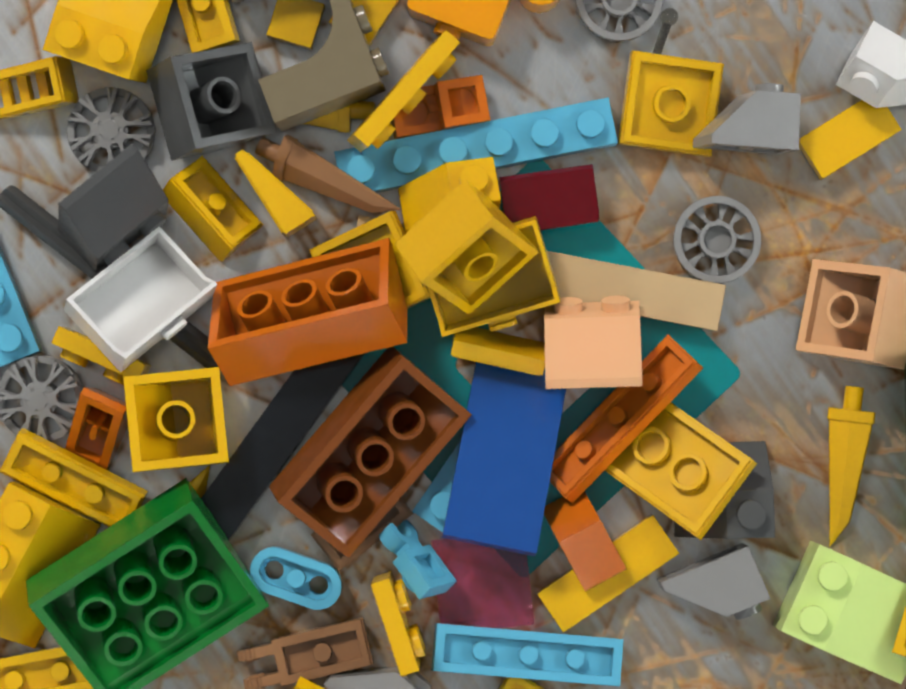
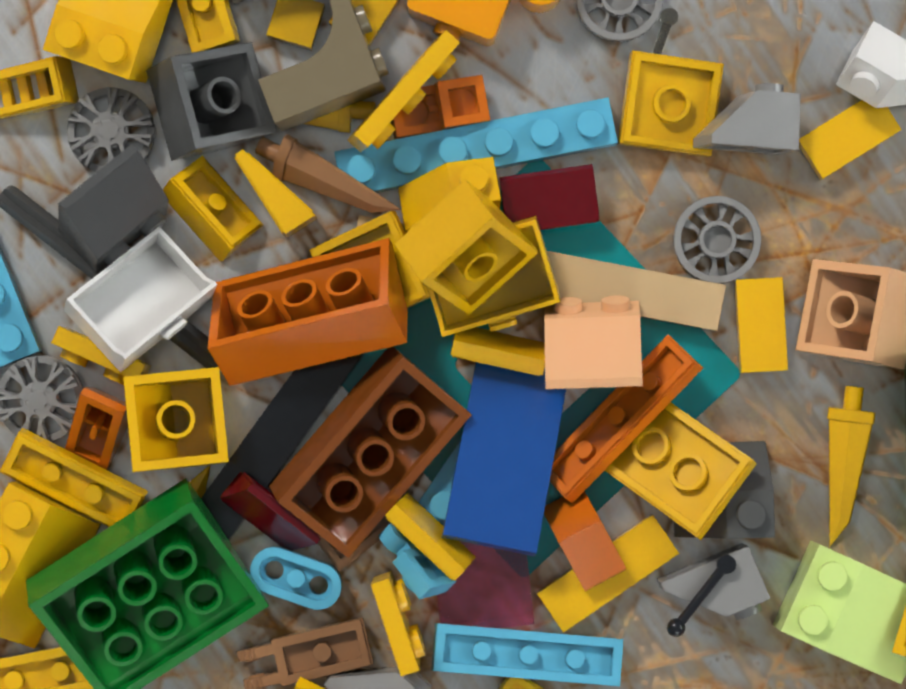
(266, 514): none -> dark red slope
(426, 535): none -> yellow tile
(725, 565): none -> black hinge
(760, 325): none -> yellow tile

